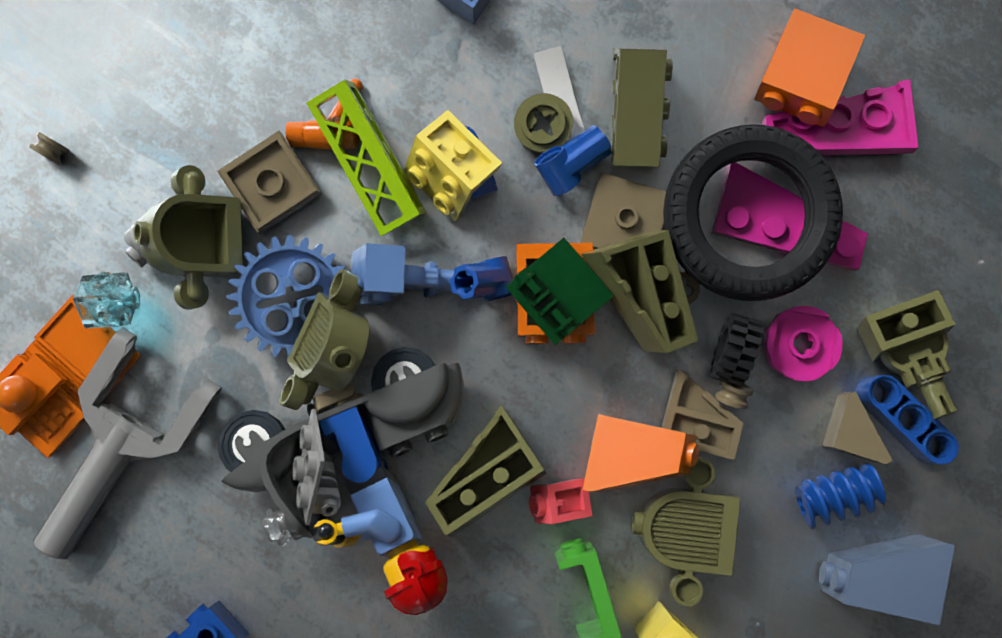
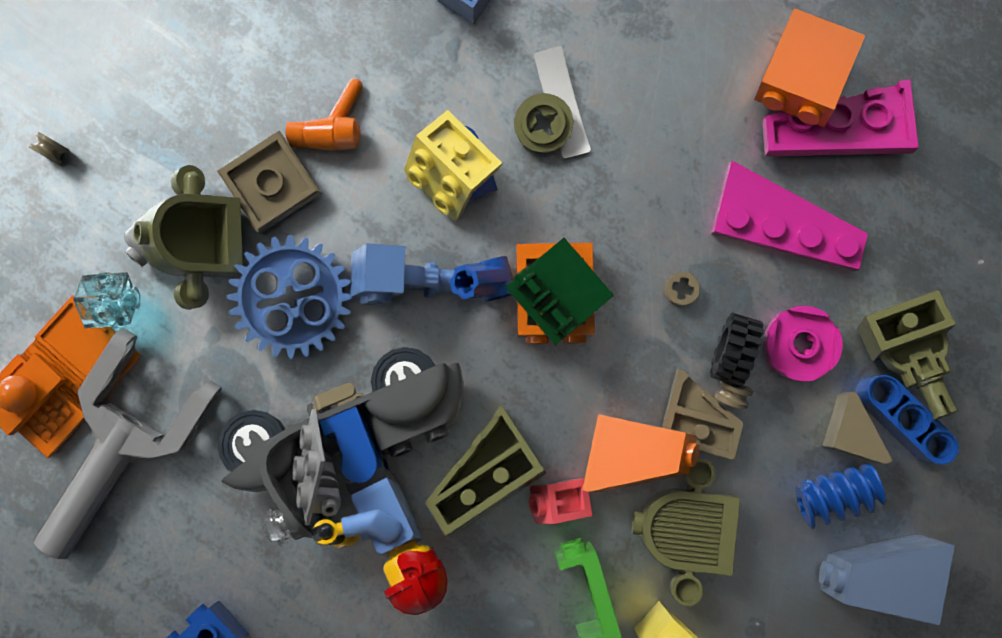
(328, 343): olive piece -> none
(378, 149): lime fence -> none
(564, 165): blue piece -> none
(622, 211): dark tan plate -> none
(640, 107): olive wedge -> none
(647, 289): olive wedge -> none
(804, 167): black tyre -> none

